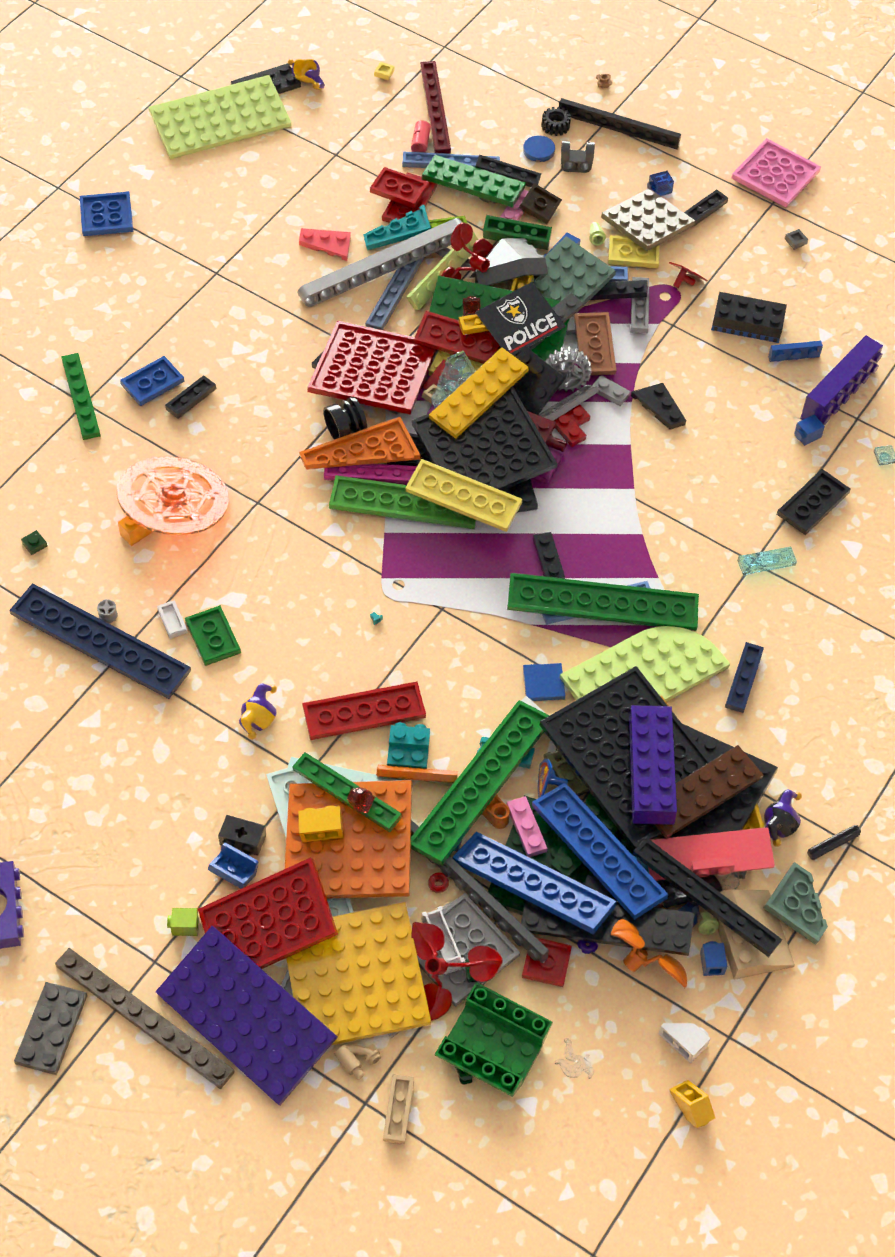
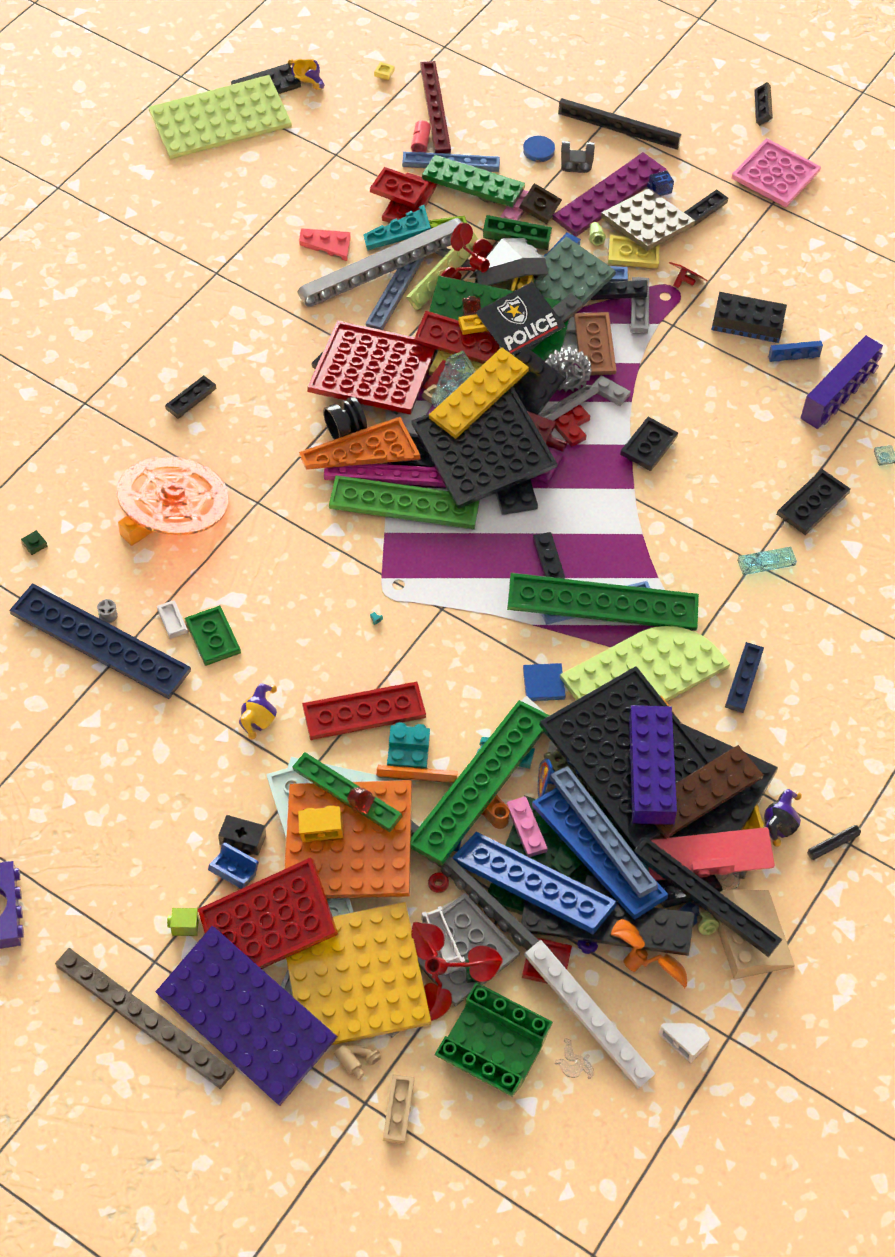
(50, 1028): plate -> none
(80, 396): green plate -> none
(106, 213): blue plate -> none
(152, 380): blue plate -> none
(464, 495): light yellow plate -> none
(464, 1077): dark green hand -> none
(508, 170): black plate -> none
(552, 115): black tyre -> none
(589, 1014): none -> white plate
(604, 80): medium nougat plate -> none
(604, 832): none -> sand blue plate
(612, 190): none -> magenta plate
(649, 443): none -> black plate
(661, 404): black wing -> none
(693, 1103): yellow slope -> none
(713, 959): blue brick -> none
(763, 103): none -> black plate
(796, 239): dark grey plate -> none
(798, 904): sand green plate -> none
(809, 430): blue brick -> none

